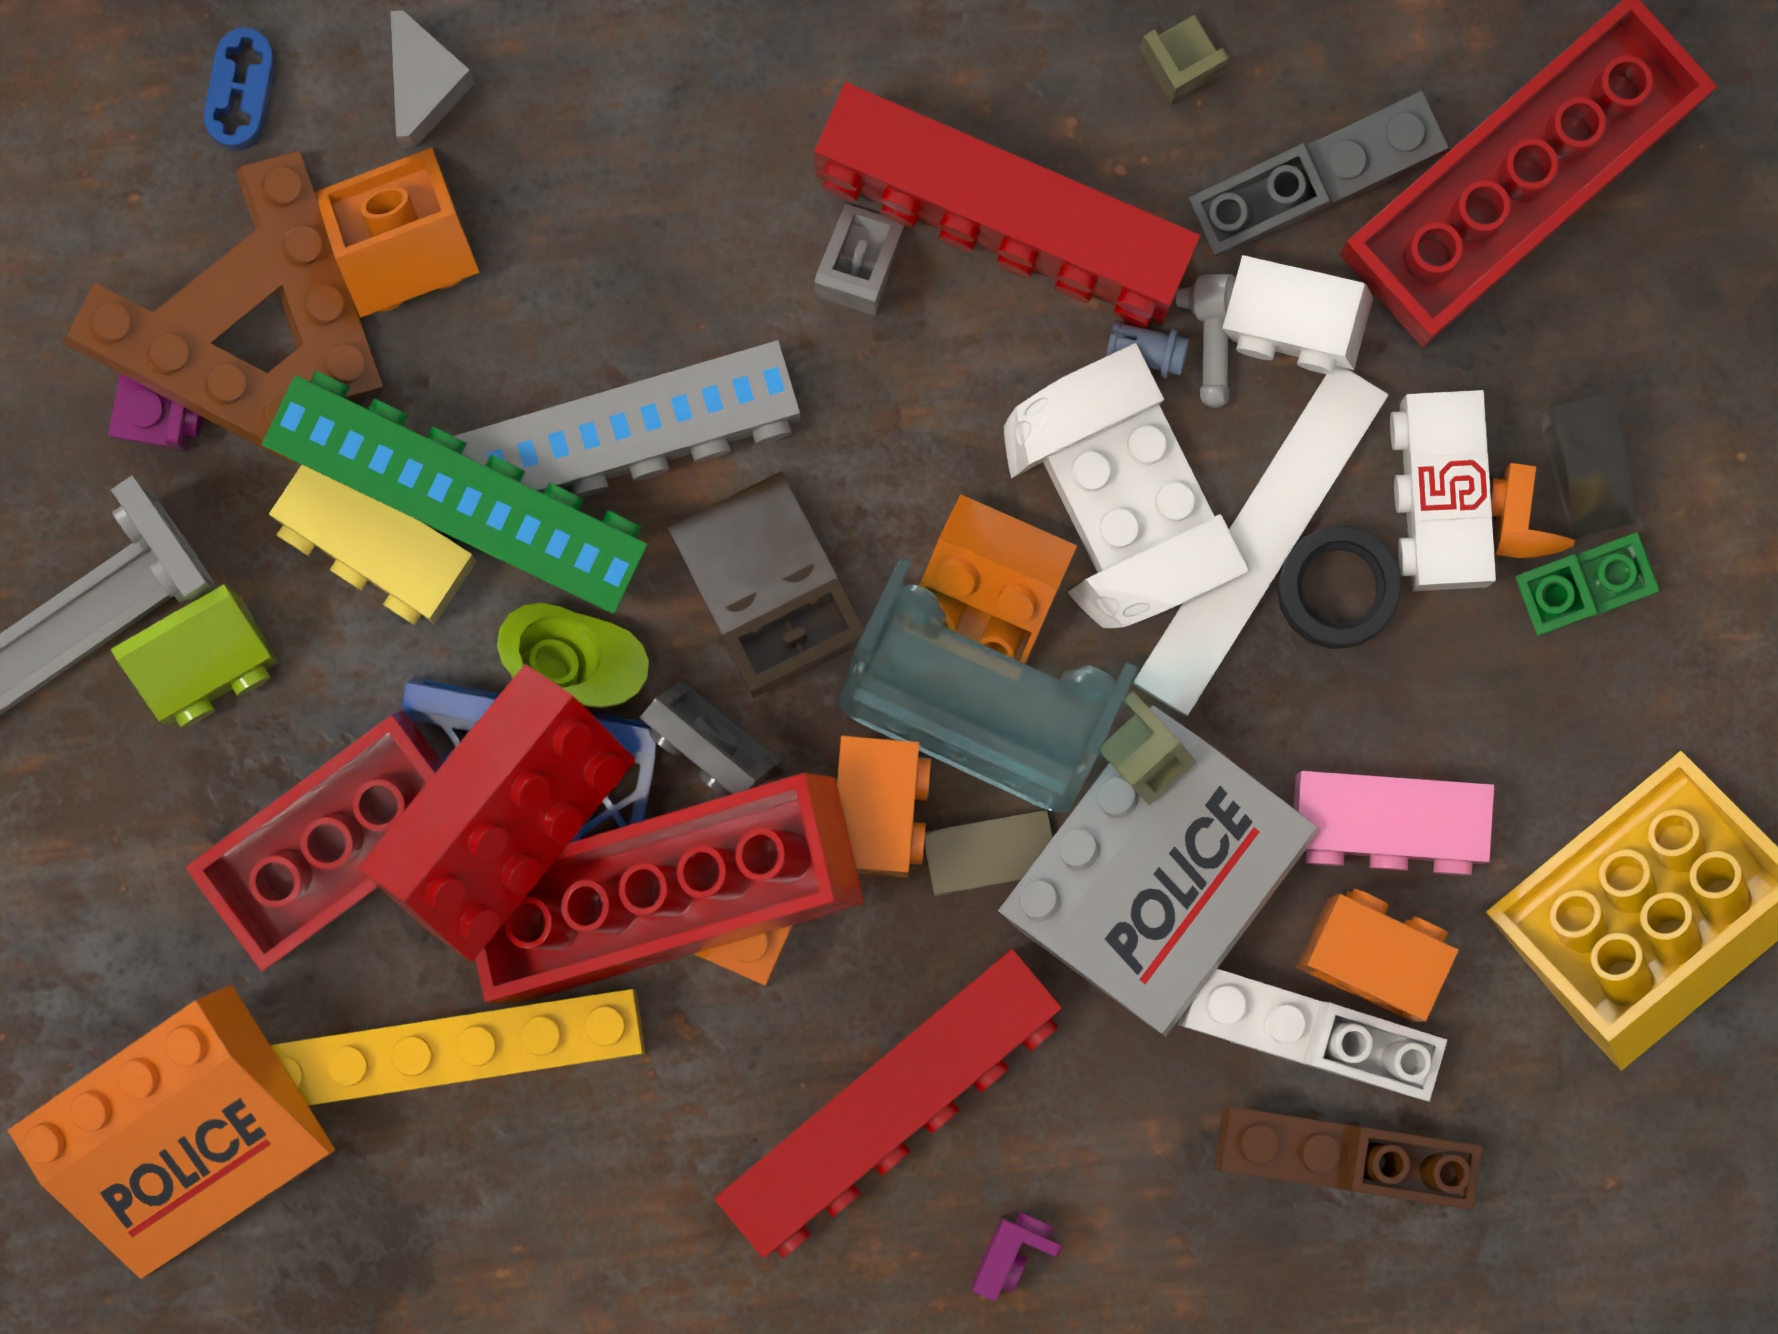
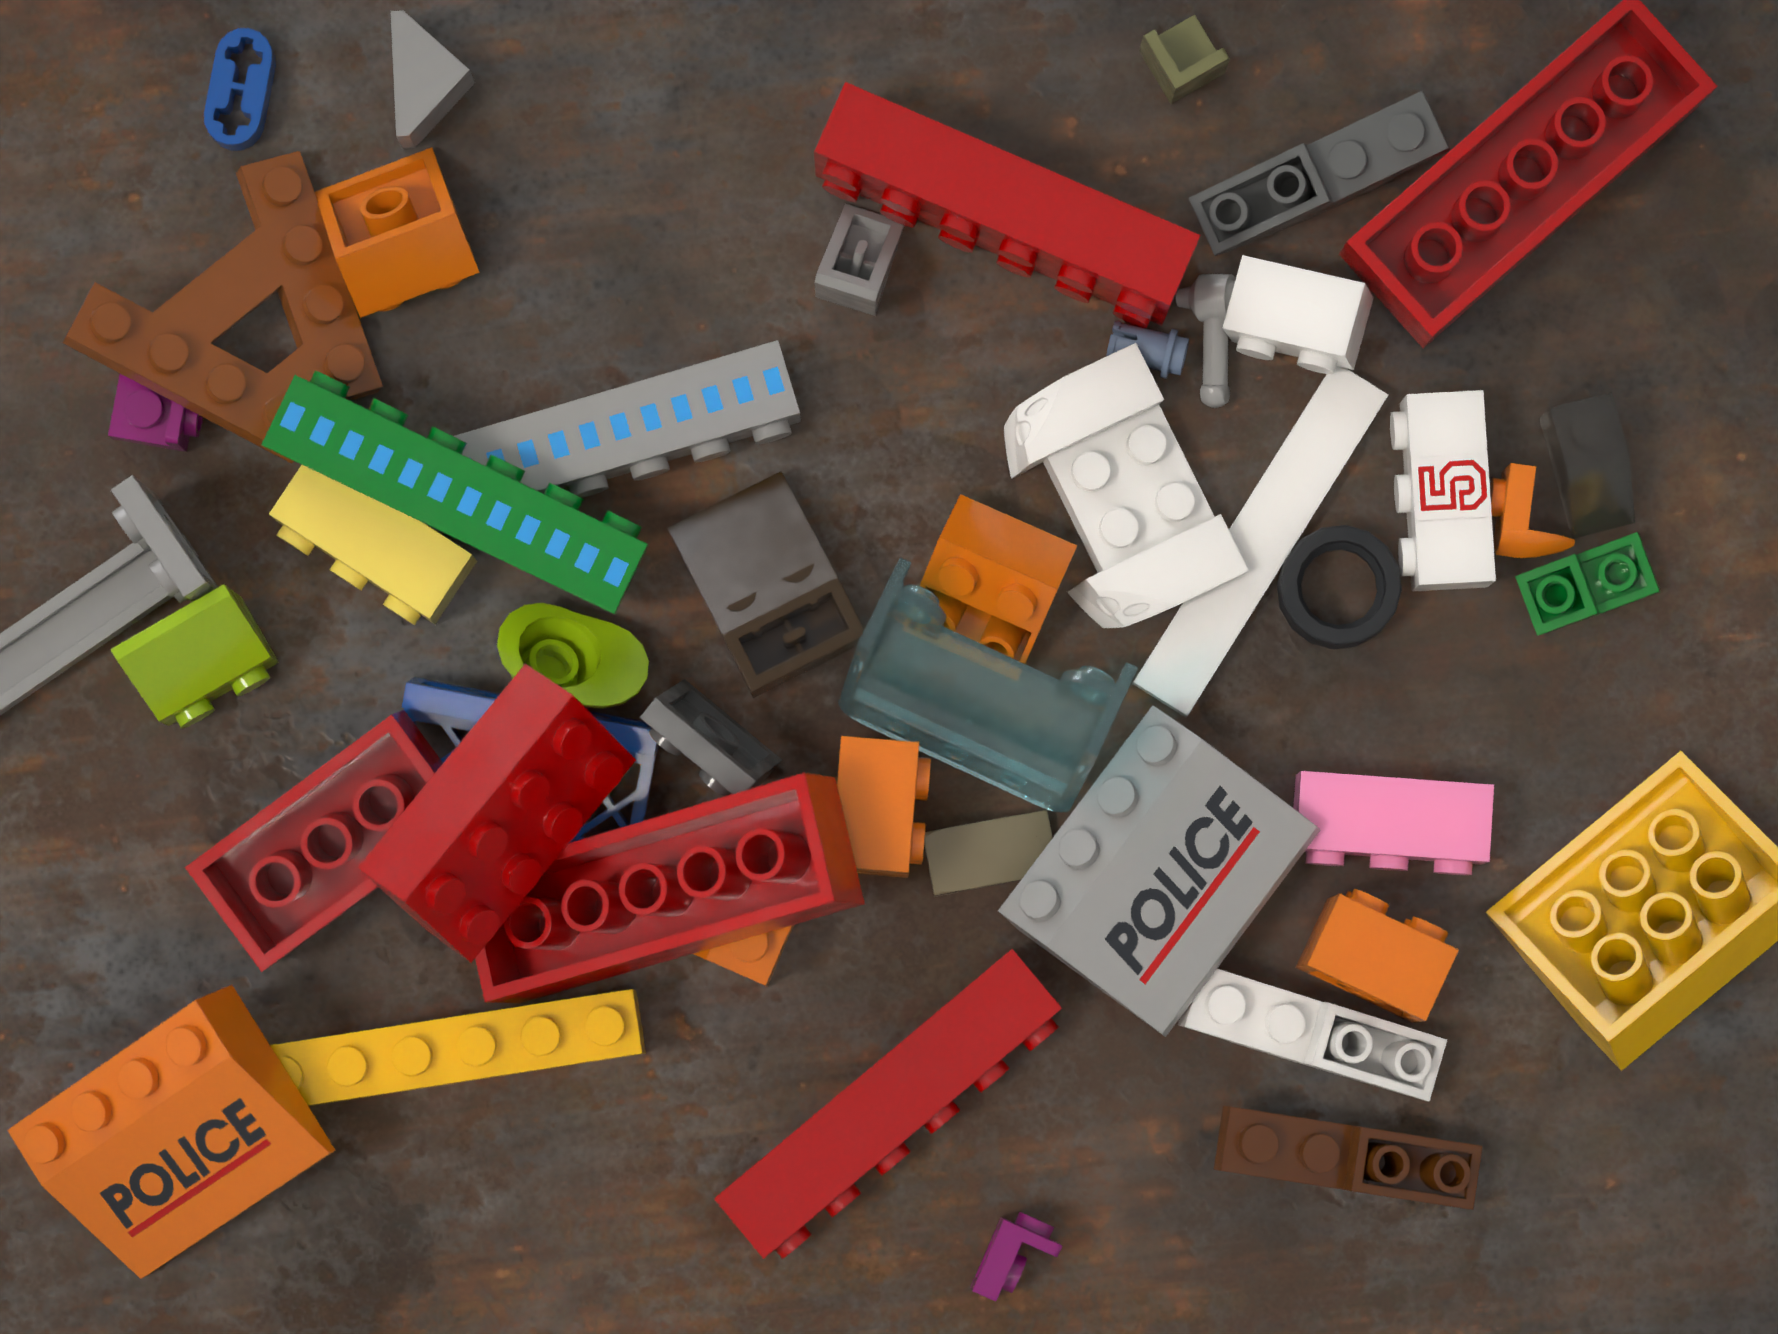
(1146, 752): olive panel -> none

